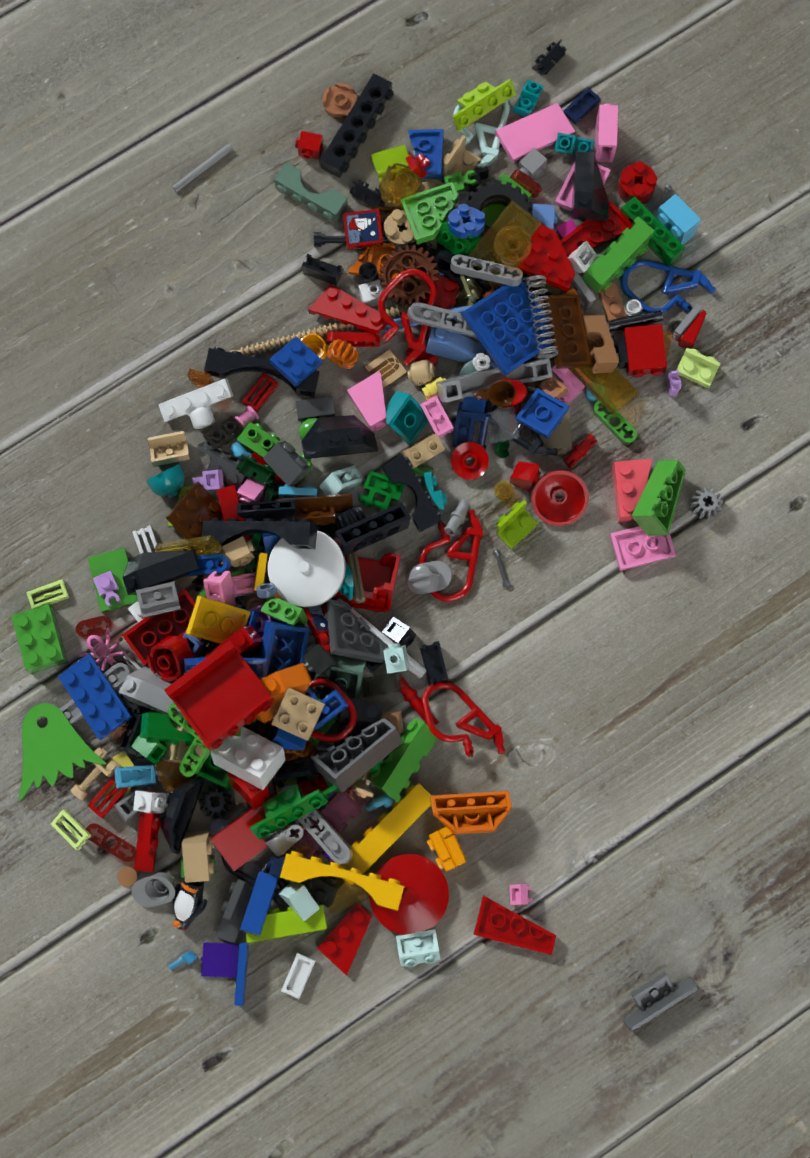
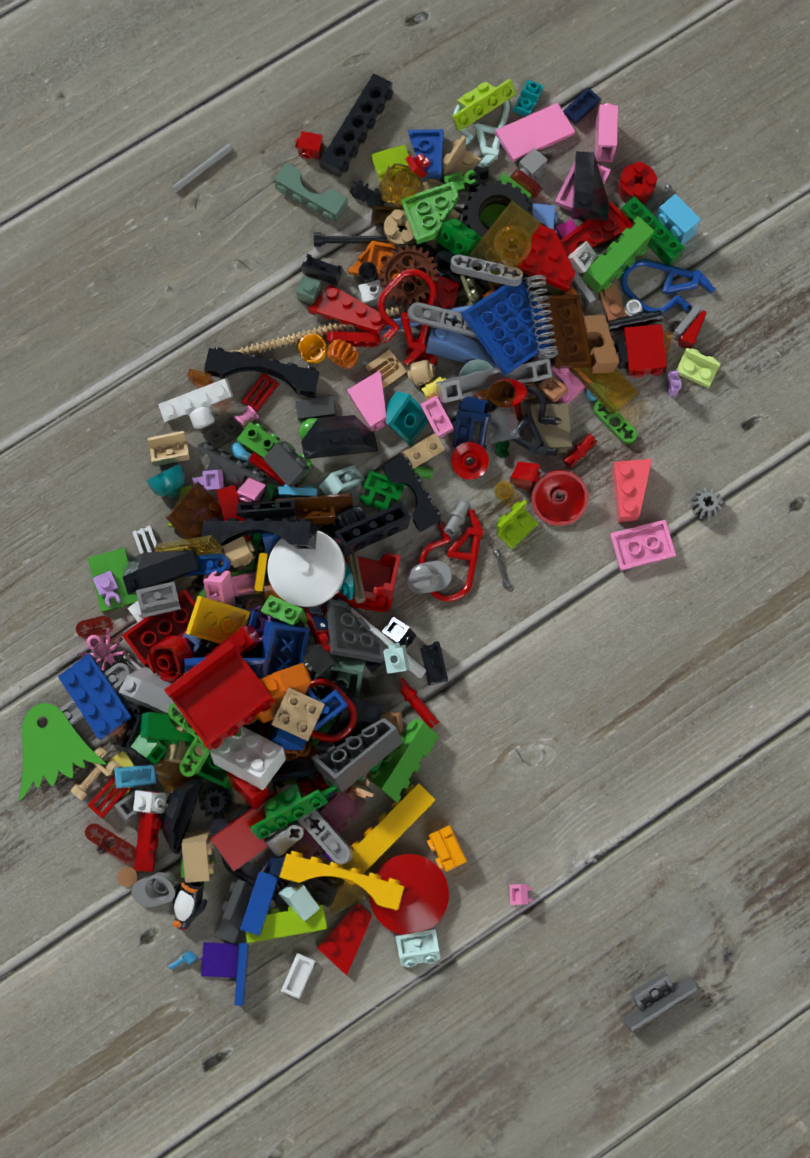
(39, 639): bright green brick -> none
(63, 589): yellowish green tile -> none
(82, 839): yellowish green tile -> none
(250, 465): dark green hinge -> none
(266, 590): sand blue tile -> none
(295, 361): blue plate -> none
(308, 290): none -> sand green brick
(339, 100): nougat tile -> none
(363, 229): tile -> none
(378, 802): medium azure arm -> none
(437, 495): teal slope -> none
(471, 811): orange wedge -> none
(475, 223): blue plate -> none
(476, 362): white plate -> none
(494, 730): red piece -> none
(510, 928): red wing -> none
(542, 413): blue plate -> none
(544, 62): black hinge -> none
(570, 144): teal slope -> none
(659, 498): bright green wedge -> none

